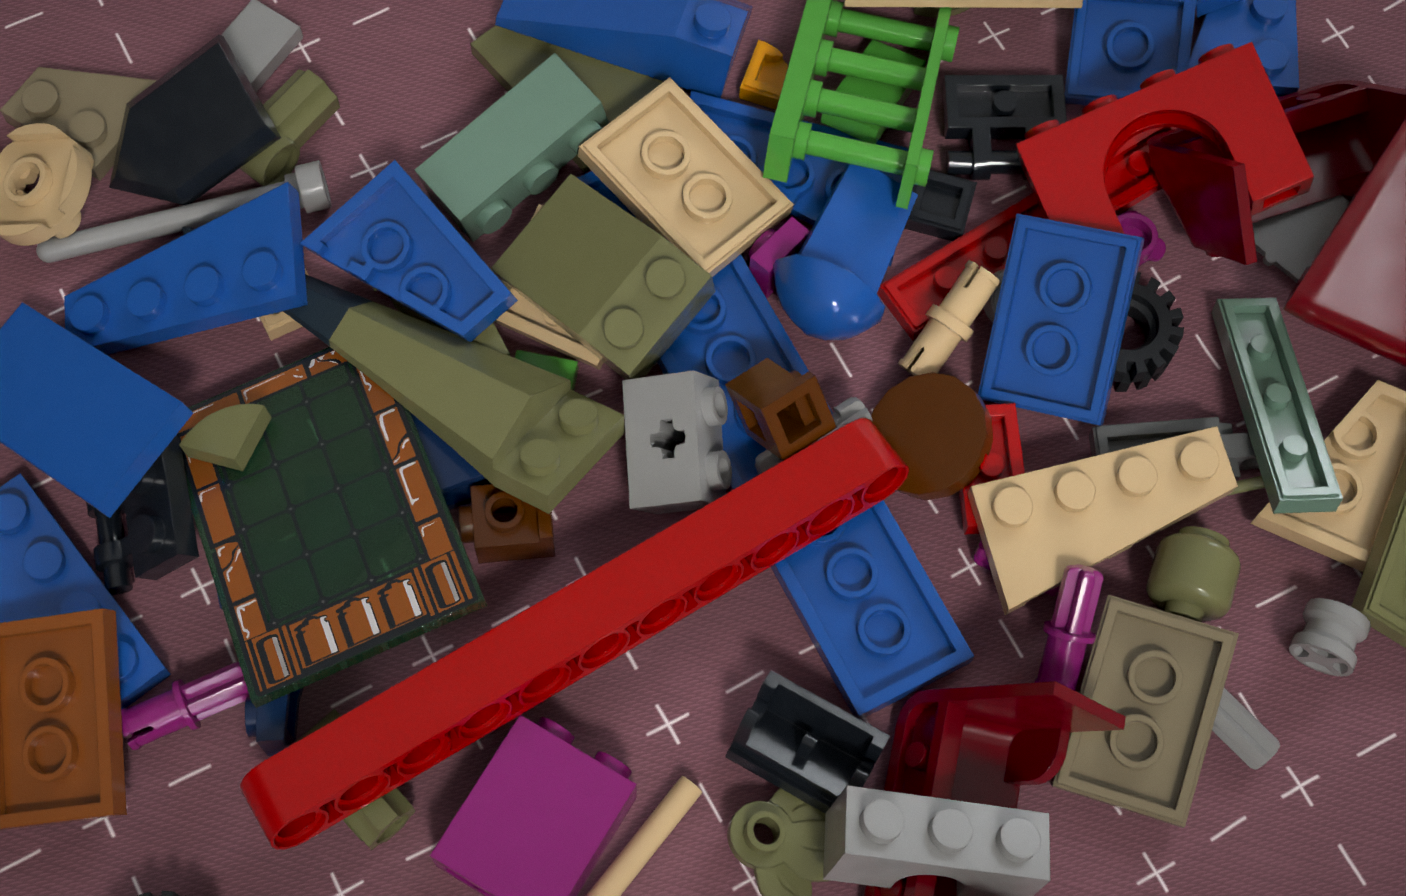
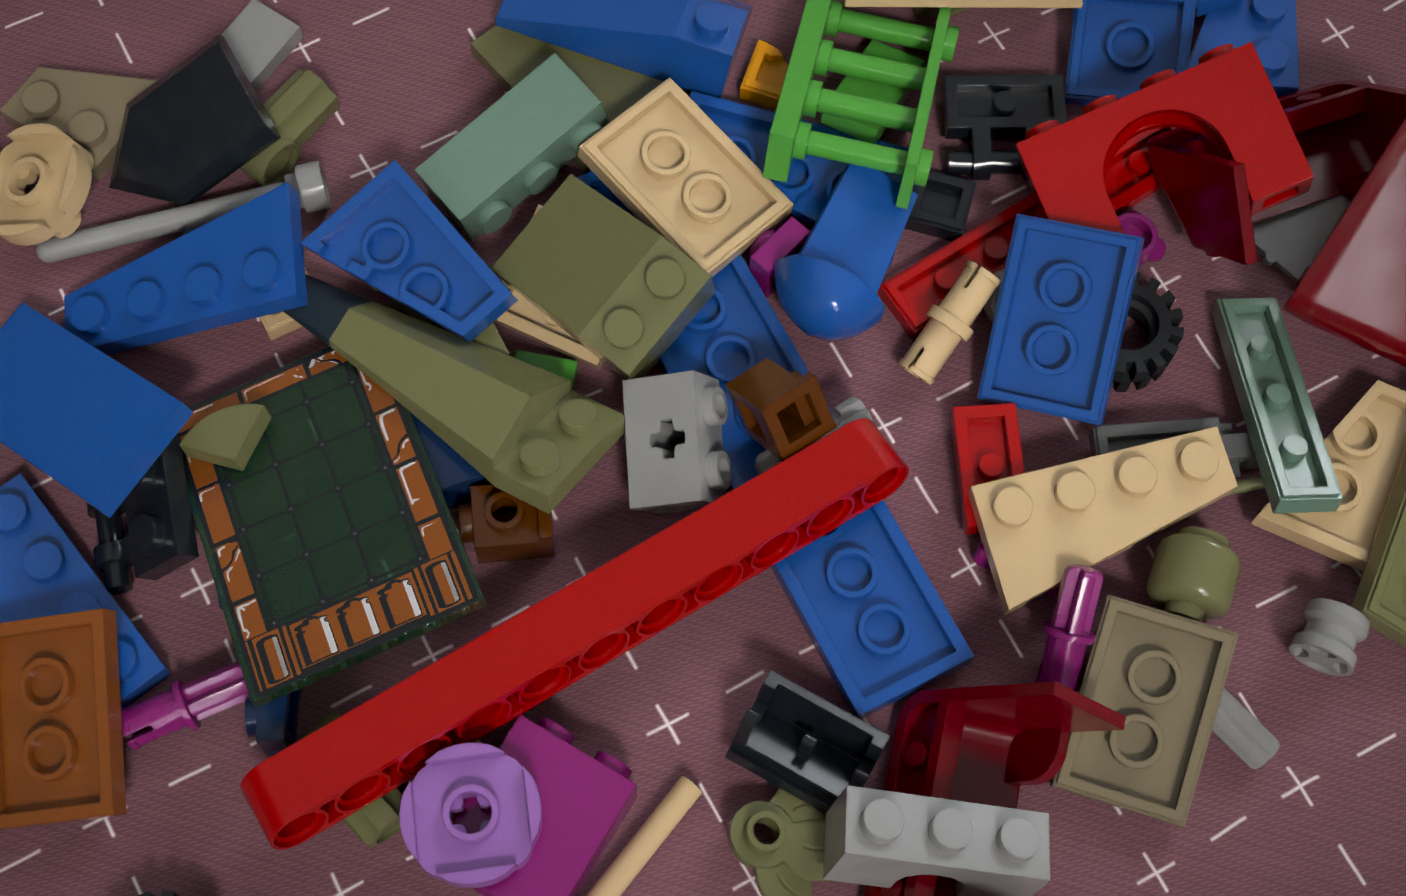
(440, 790): none -> medium lavender plate
(937, 431): reddish brown tile -> none

